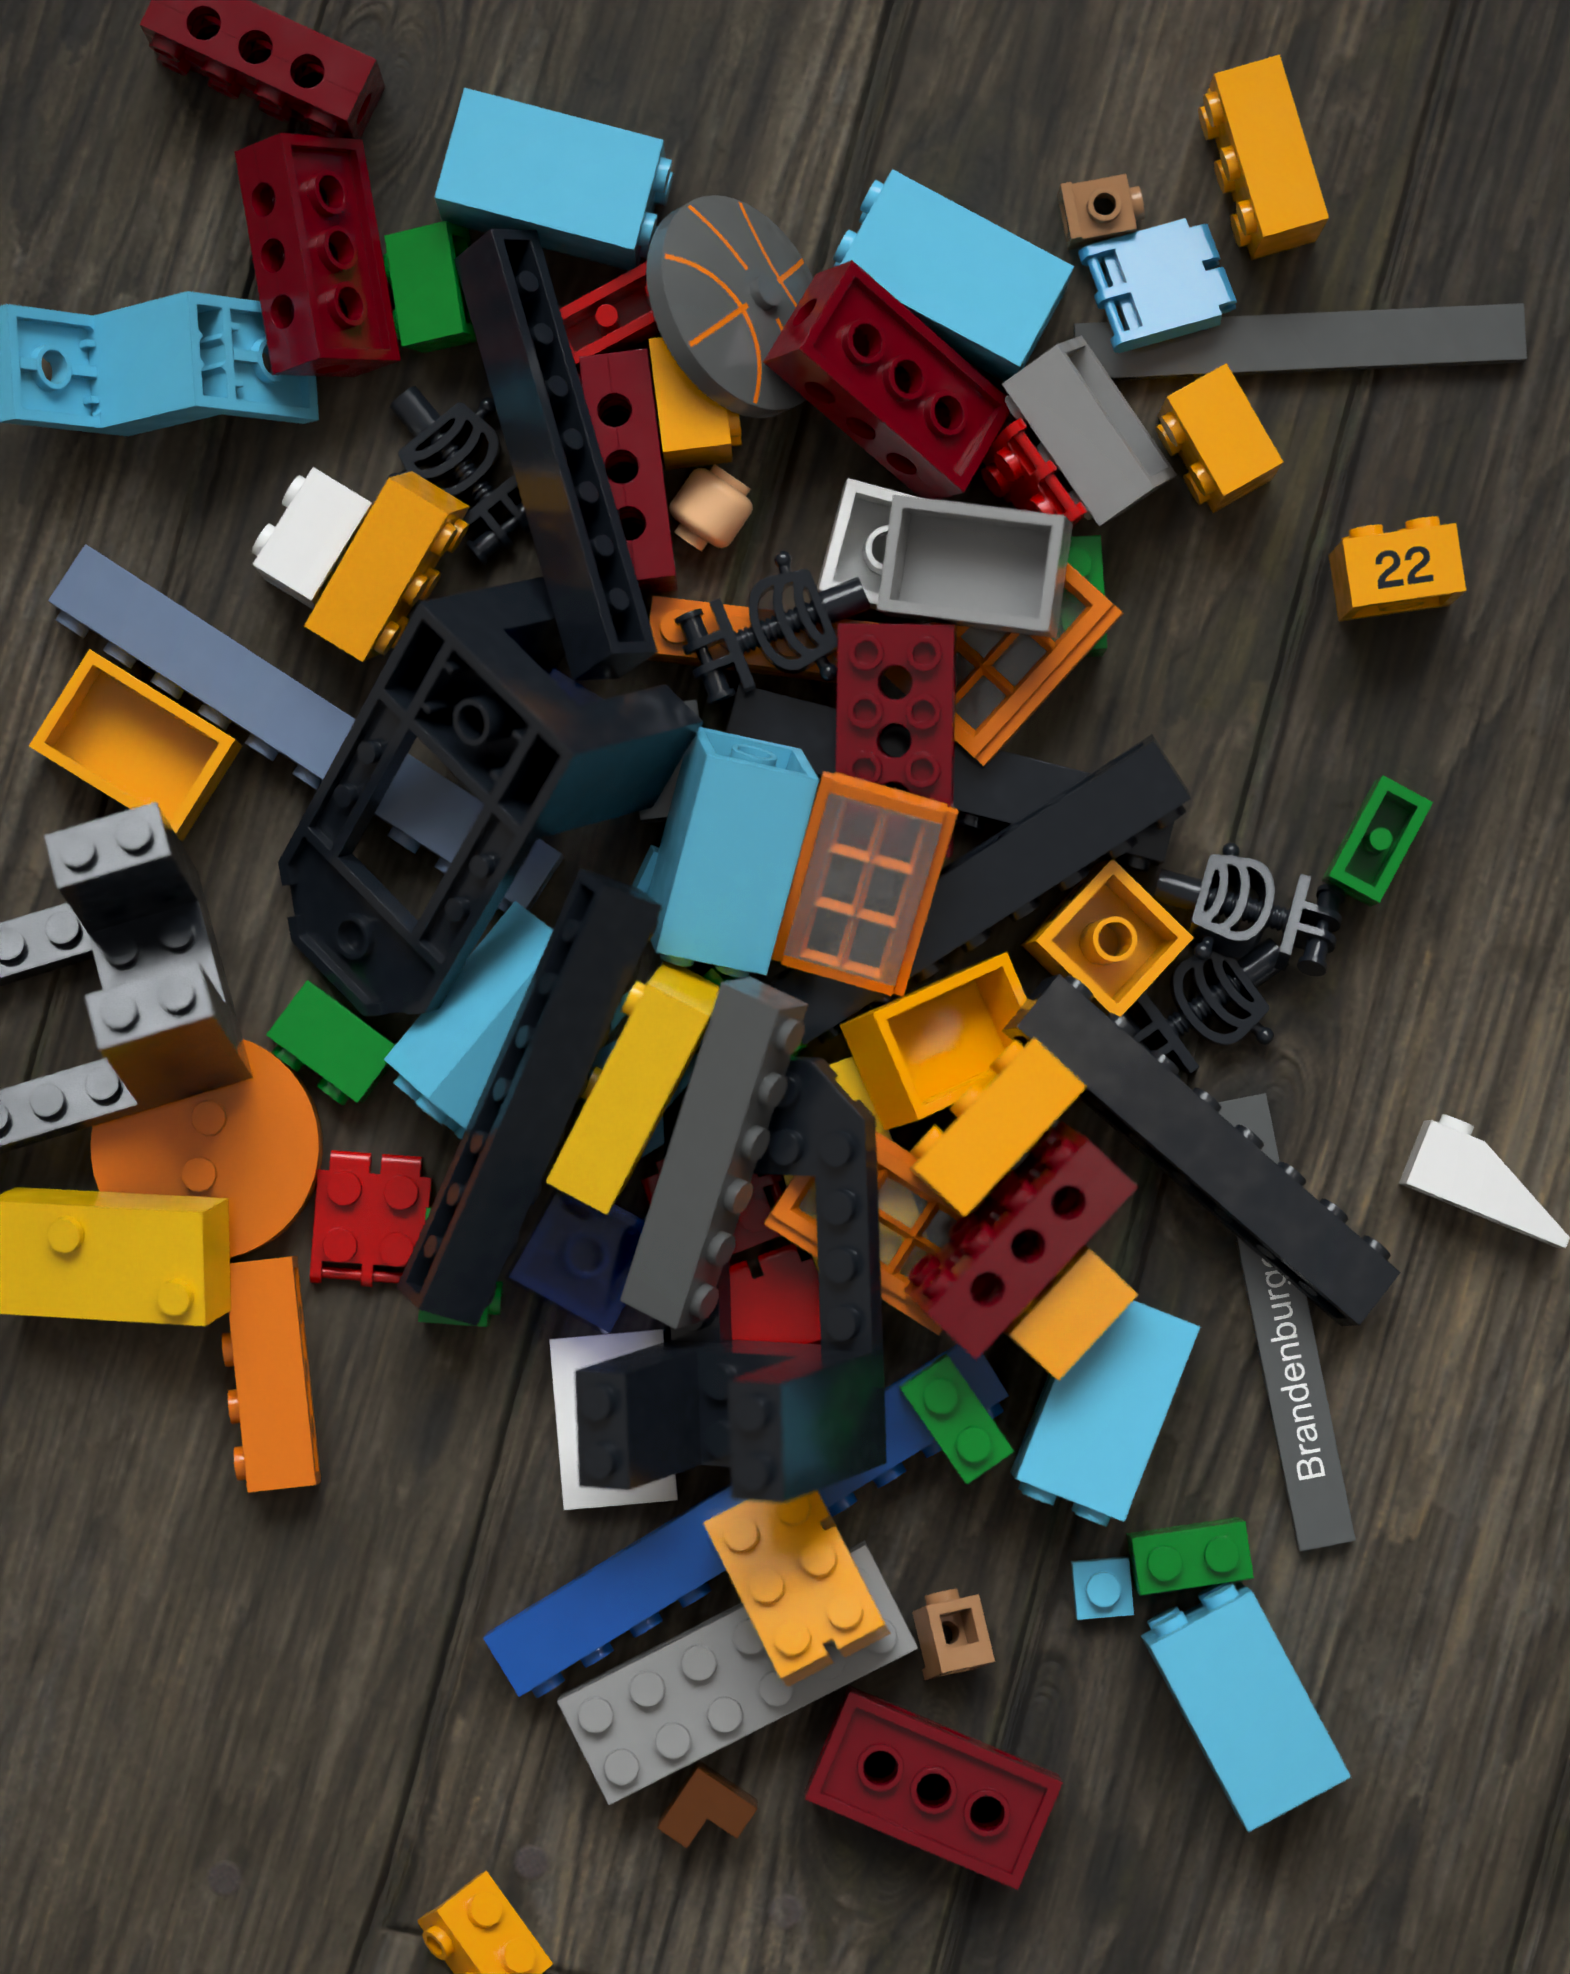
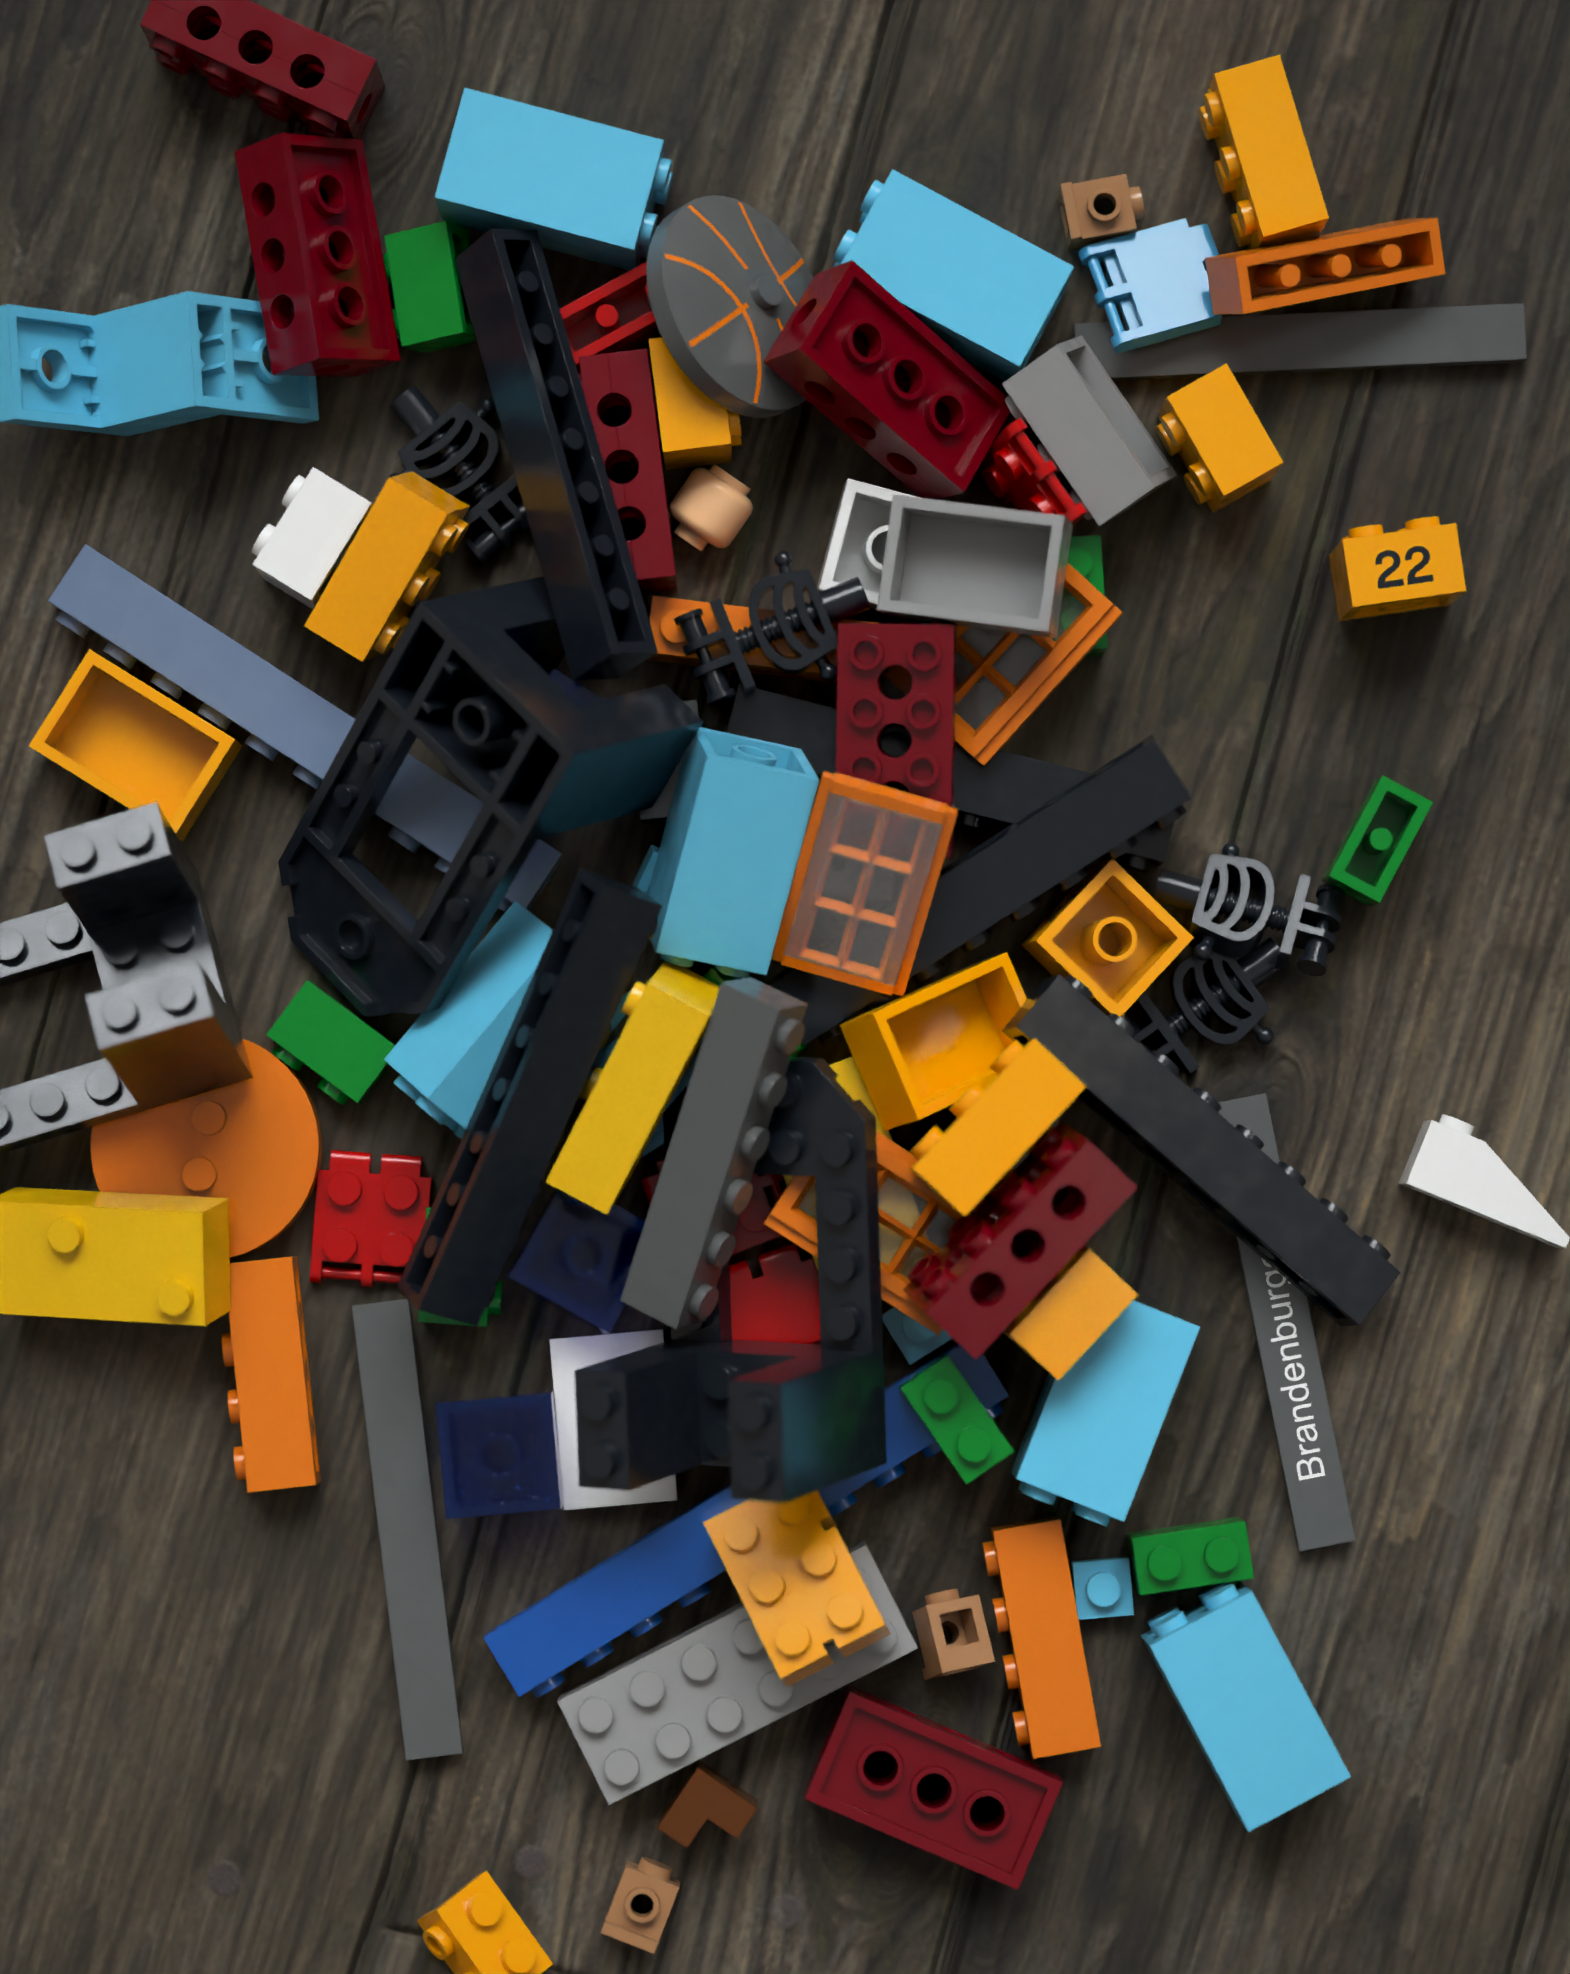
(407, 1529): none -> dark grey tile
(499, 1454): none -> clear blue brick
(623, 1921): none -> medium nougat brick
(912, 1337): none -> medium azure plate
(1044, 1637): none -> orange brick
(1325, 266): none -> orange brick

